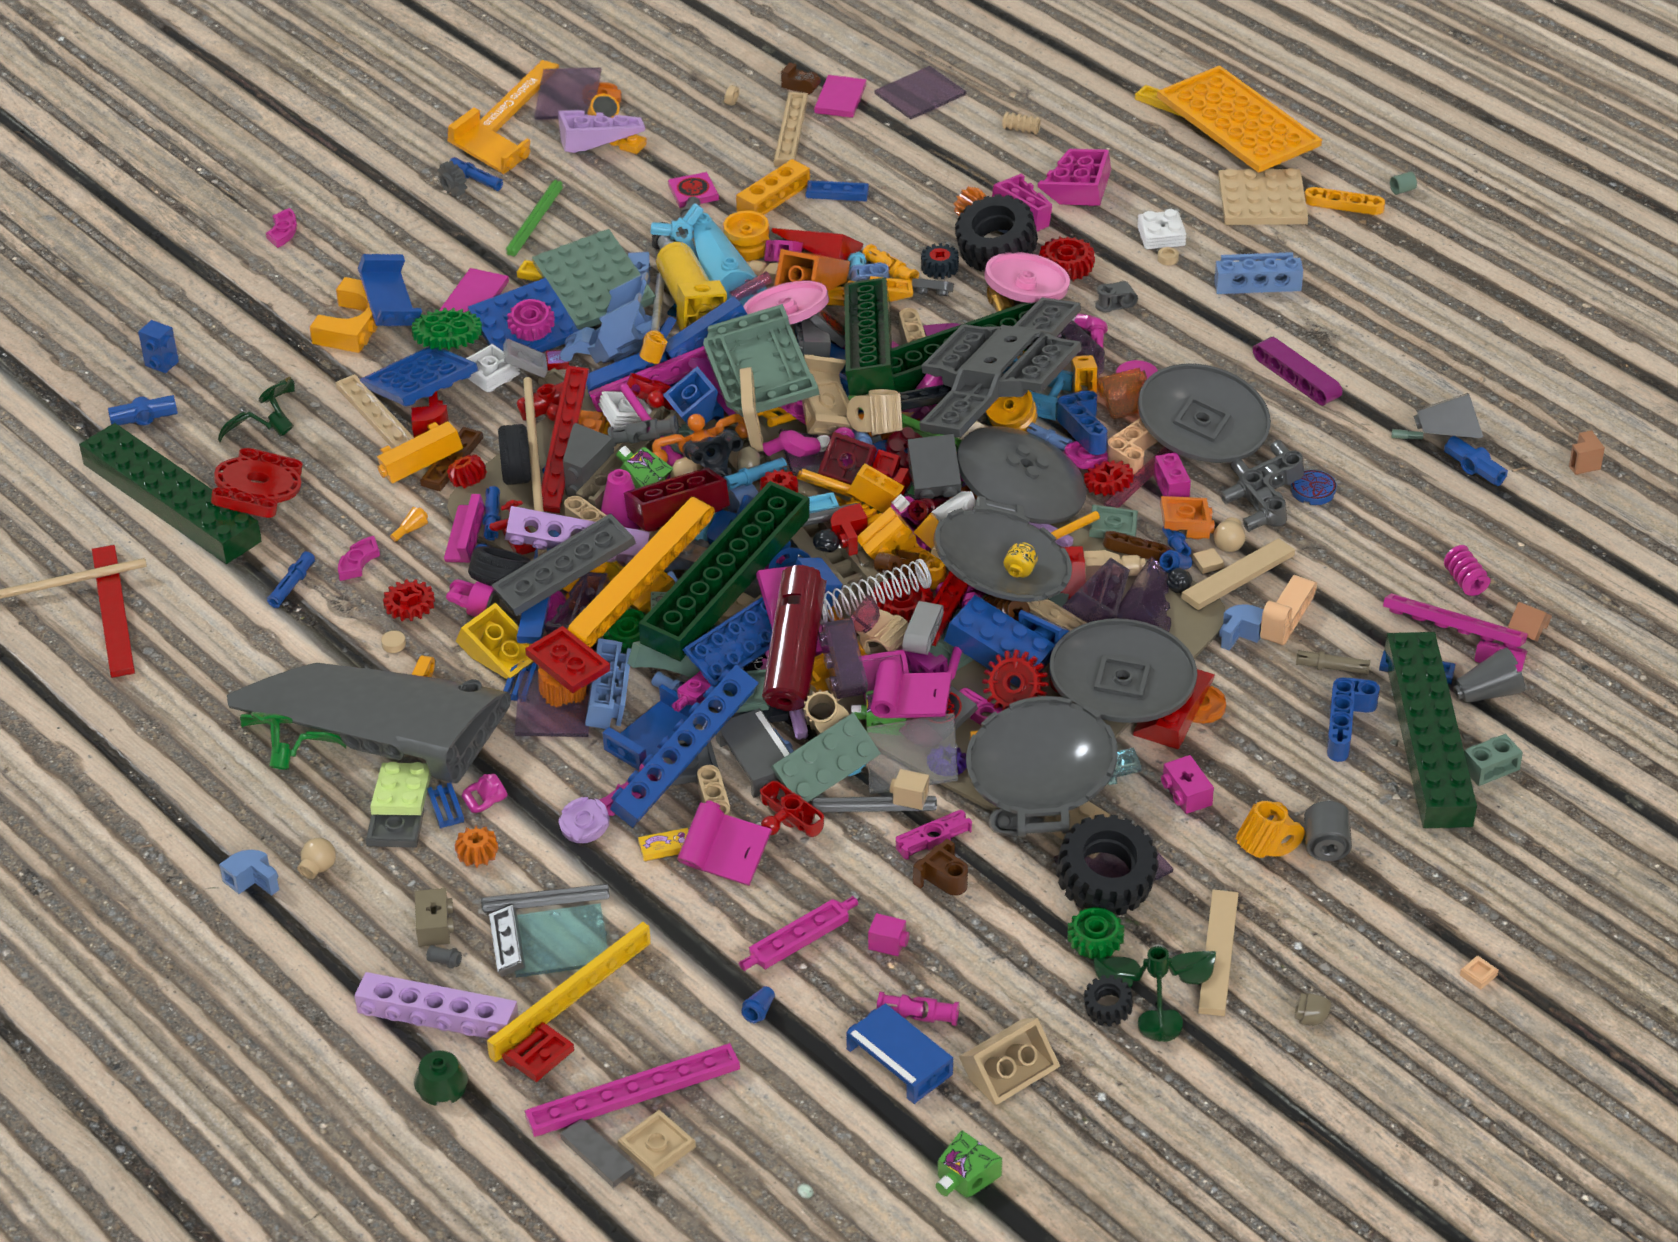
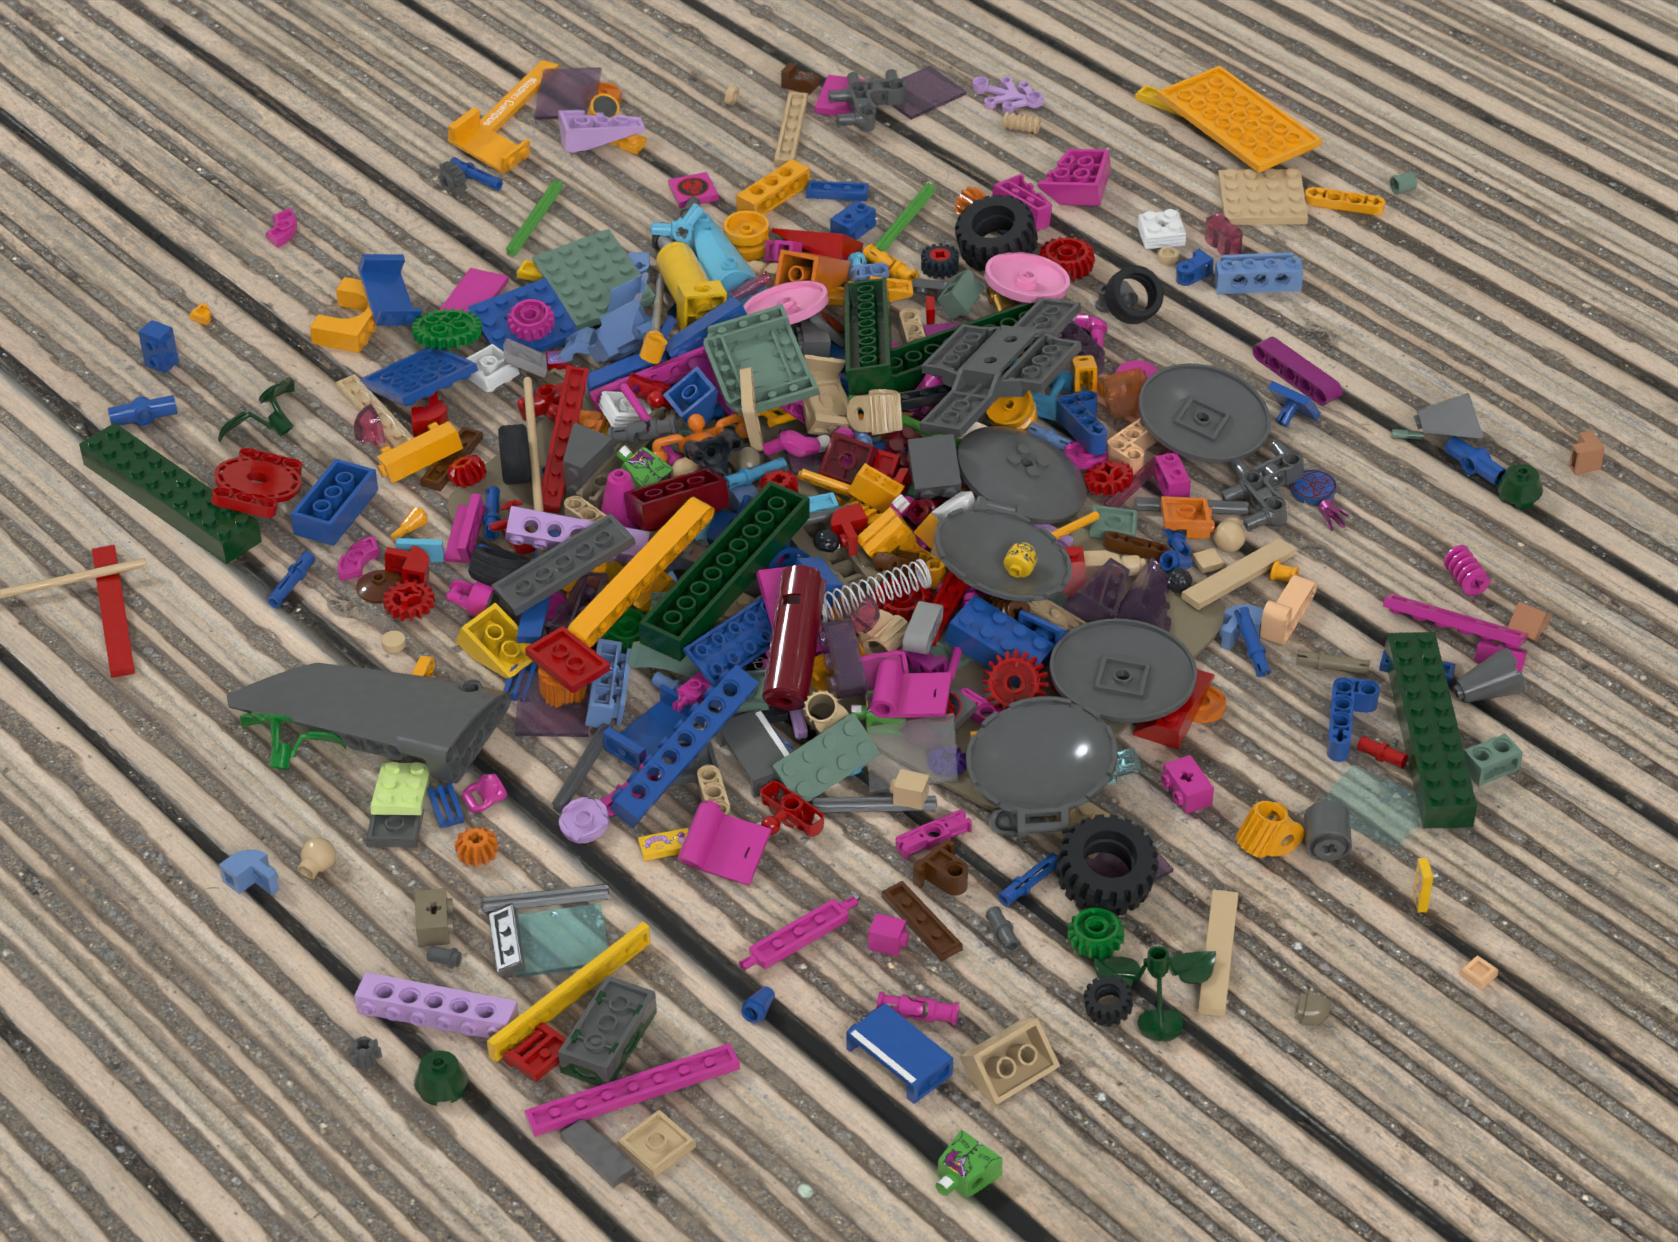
(201, 314): none -> light orange tile
(334, 502): none -> blue brick
(364, 1052): none -> dark grey gear
(369, 426): none -> clear pink brick
(375, 583): none -> reddish brown dish
(411, 564): none -> red brick
(432, 547): none -> medium azure tile
(580, 769): none -> dark grey axle
(607, 1032): none -> dark grey piece
(854, 220): none -> blue brick
(865, 95): none -> dark grey pin
(905, 217): none -> bright green axle
(922, 921): none -> reddish brown tile
(930, 310): none -> red tile
(960, 294): none -> sand green brick
(1002, 929): none -> dark grey pin
(1011, 893): none -> blue pin
(1032, 98): none -> lavender plant
(1149, 282): none -> black tyre
(1194, 269): none -> blue leg
(1218, 506): none -> dark grey axle
(1223, 235): none -> clear pink brick
(1256, 651): none -> blue pin
(1283, 572): none -> light orange bush
(1292, 402): none -> blue tile
(1329, 509): none -> flat silver piece
(1377, 806): none -> clear light blue piece
(1382, 752): none -> red pin
(1422, 885): none -> yellow tile
(1520, 486): none -> dark green cone

